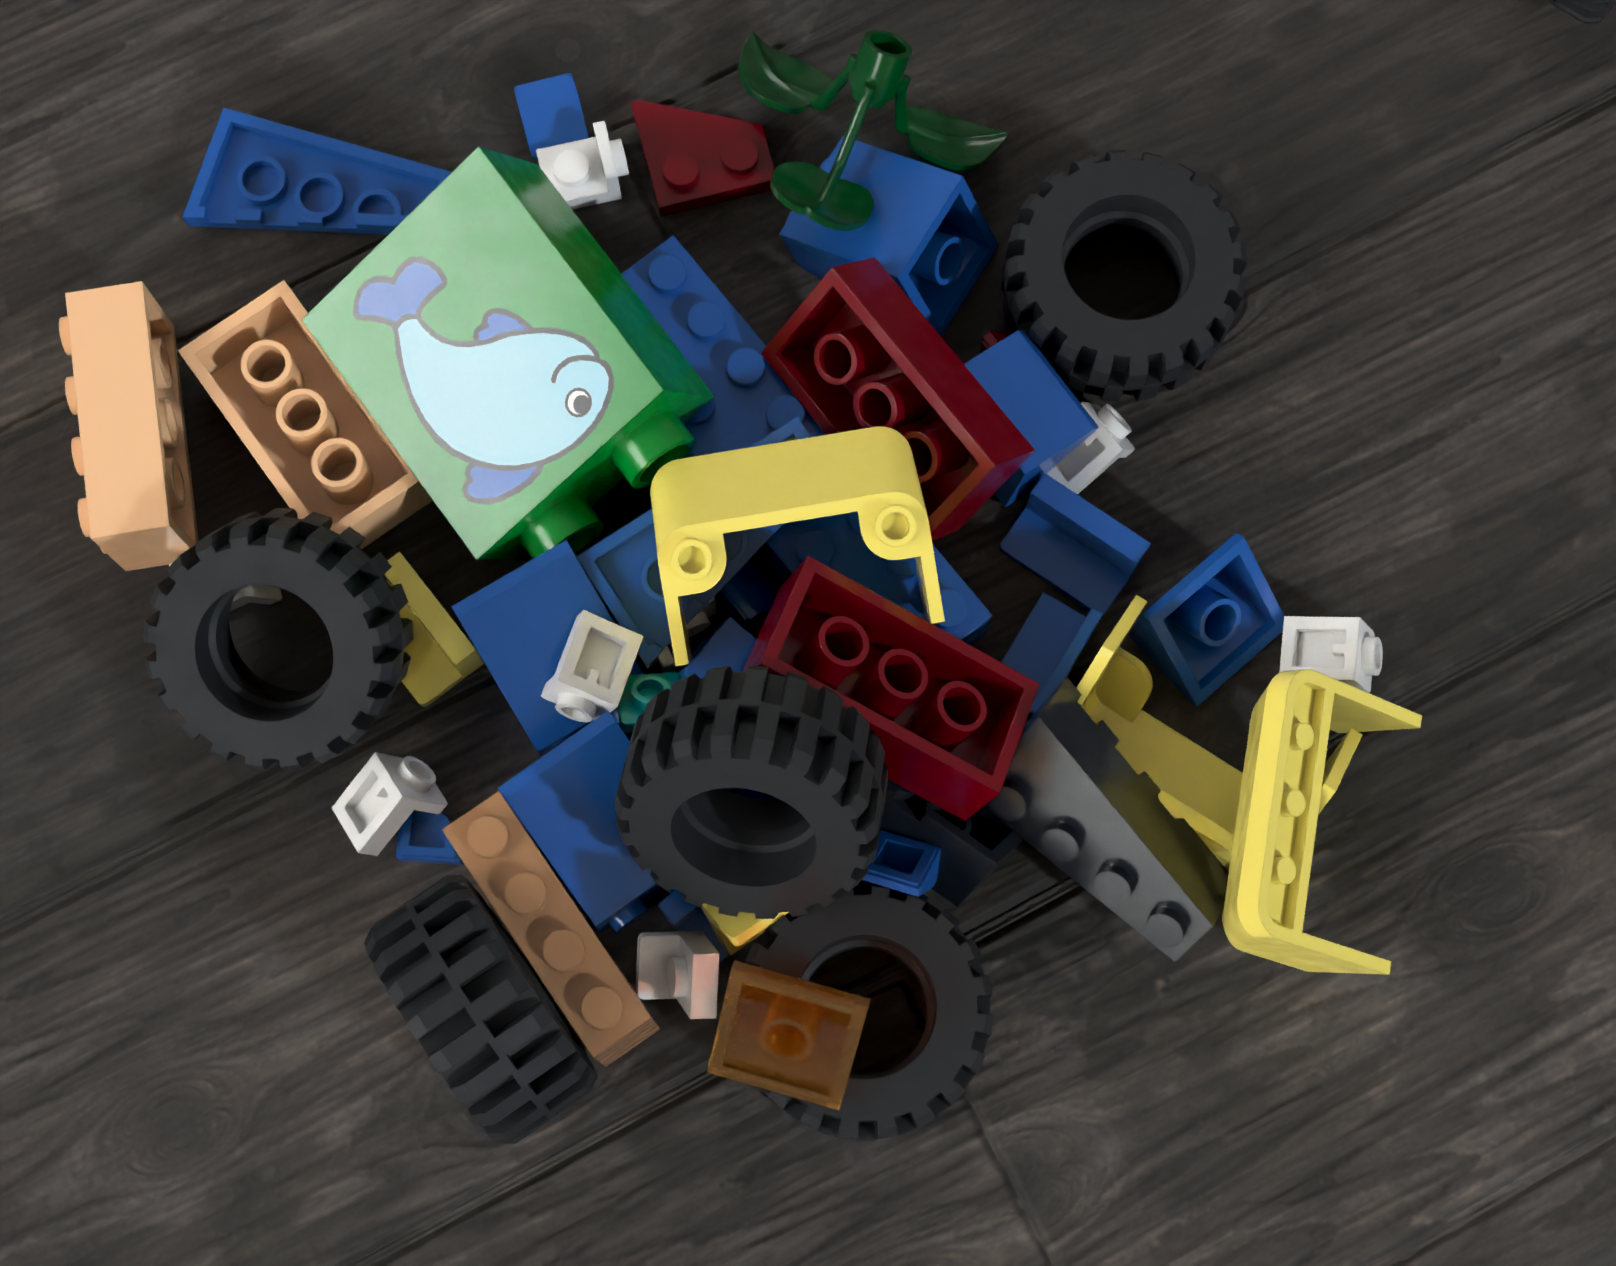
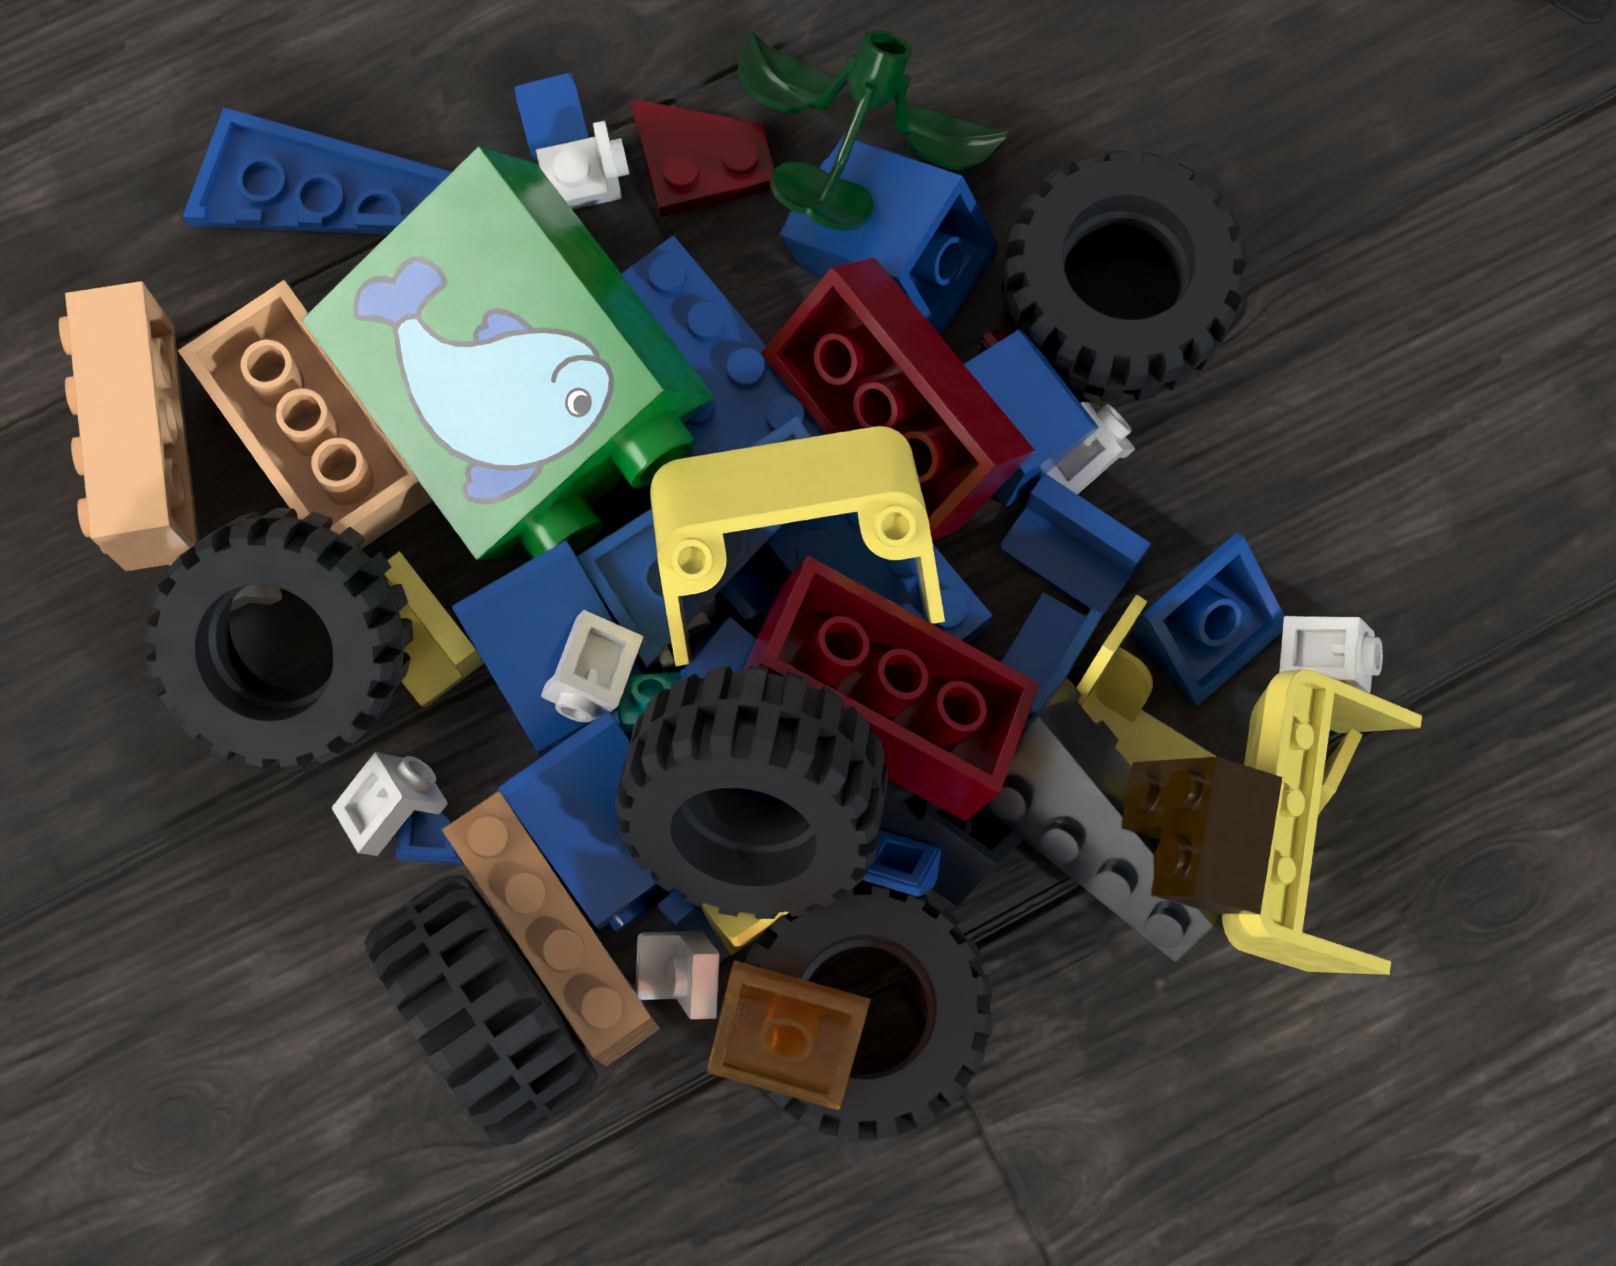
(1211, 829): none -> dark brown brick

